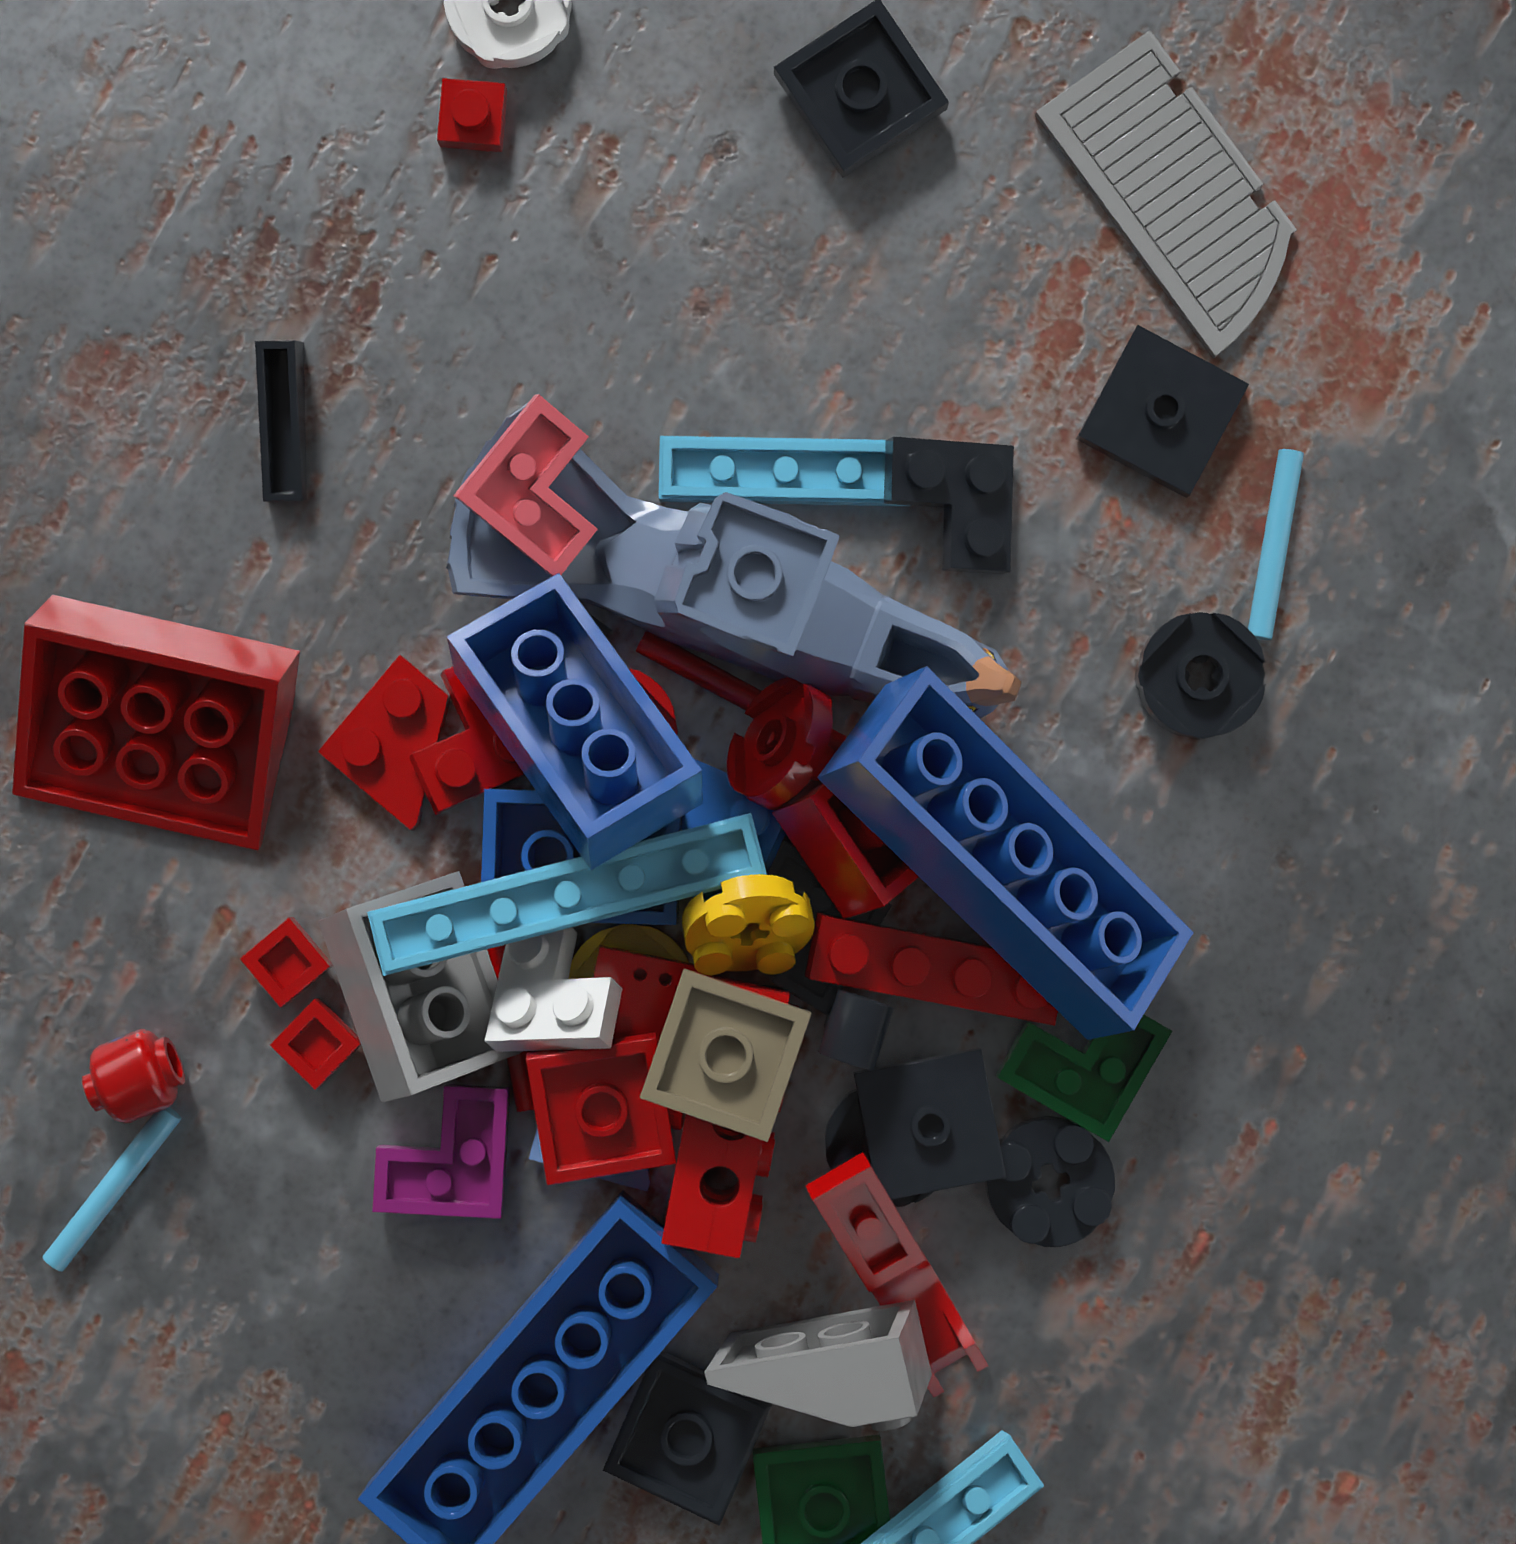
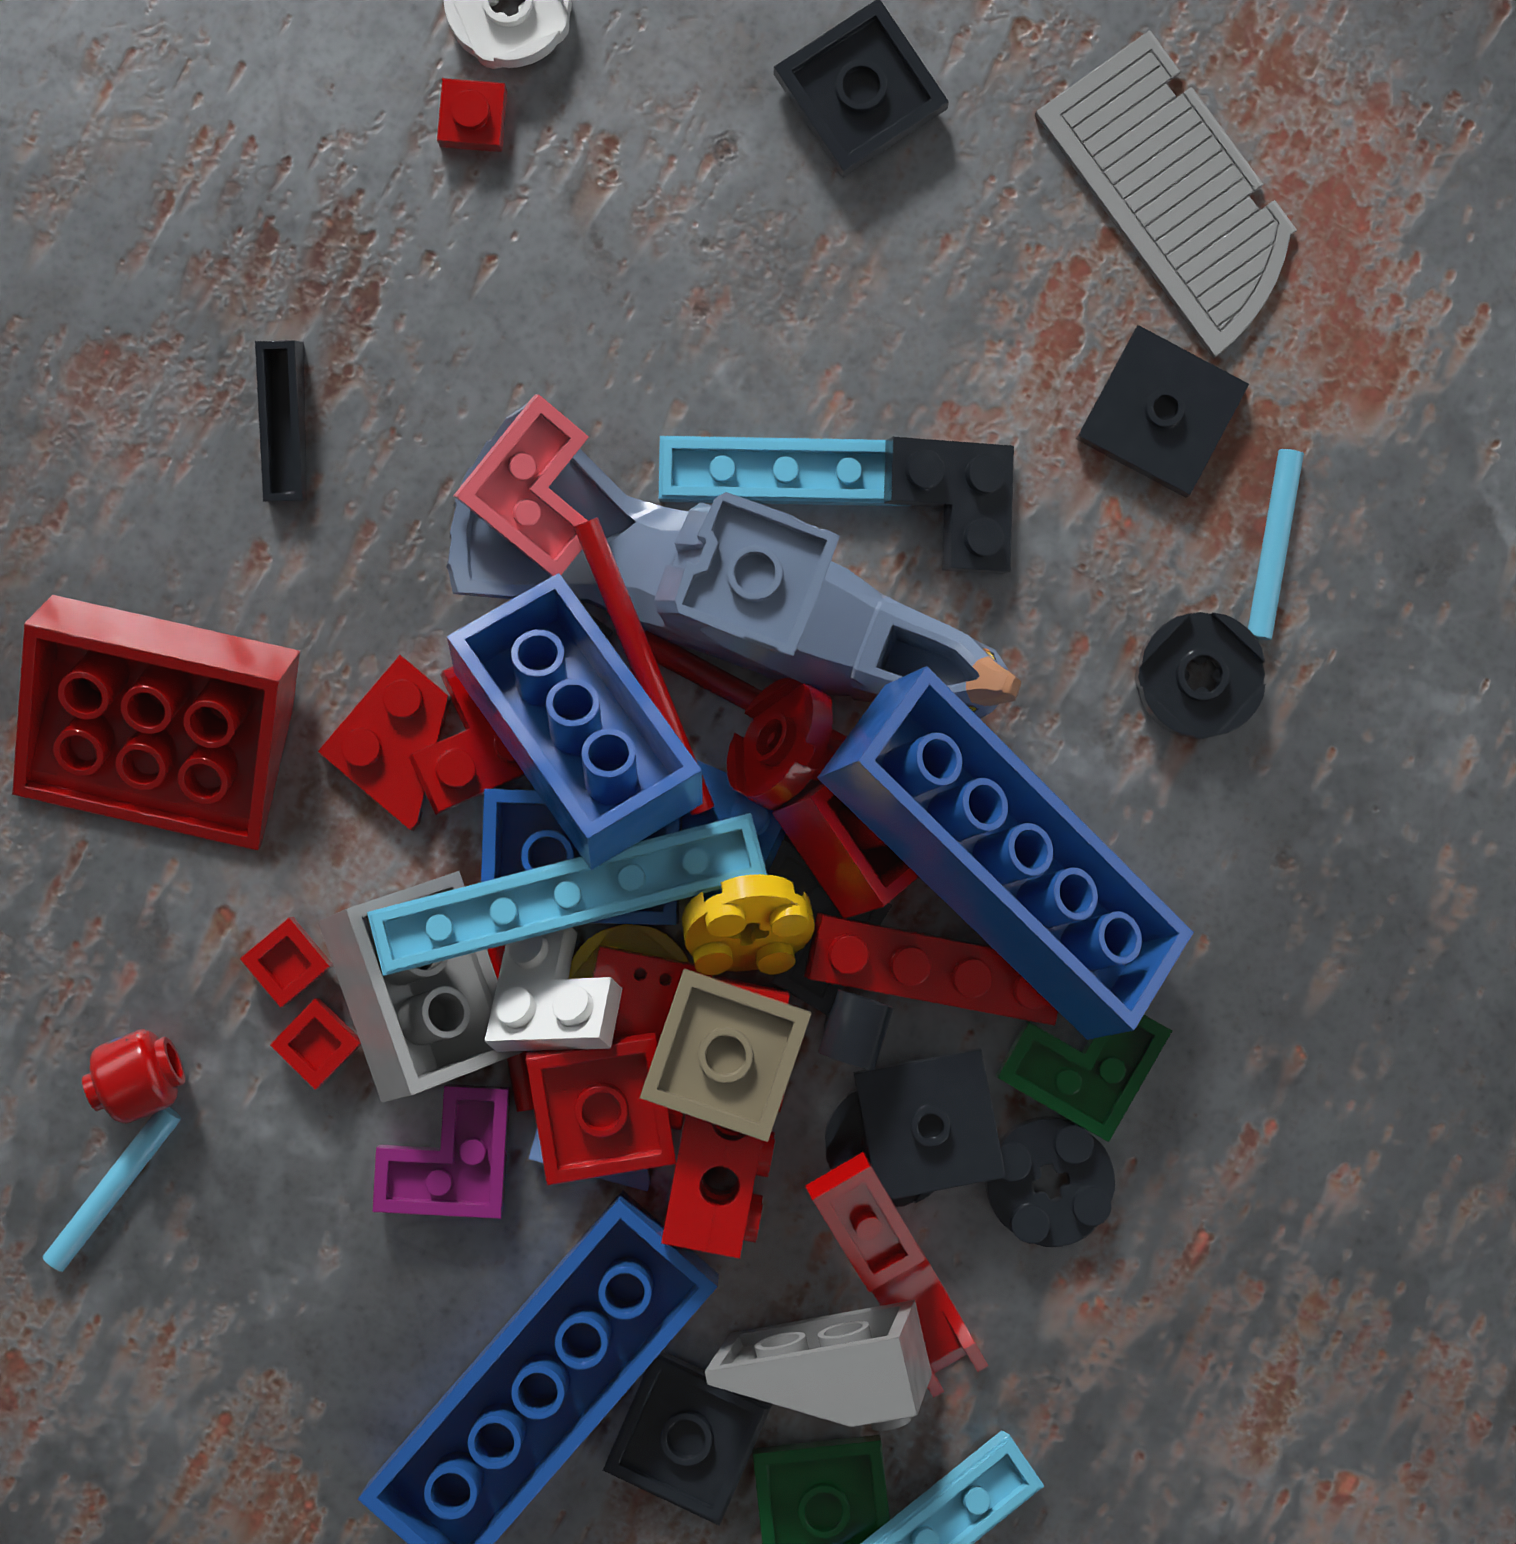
(631, 632): none -> red axle

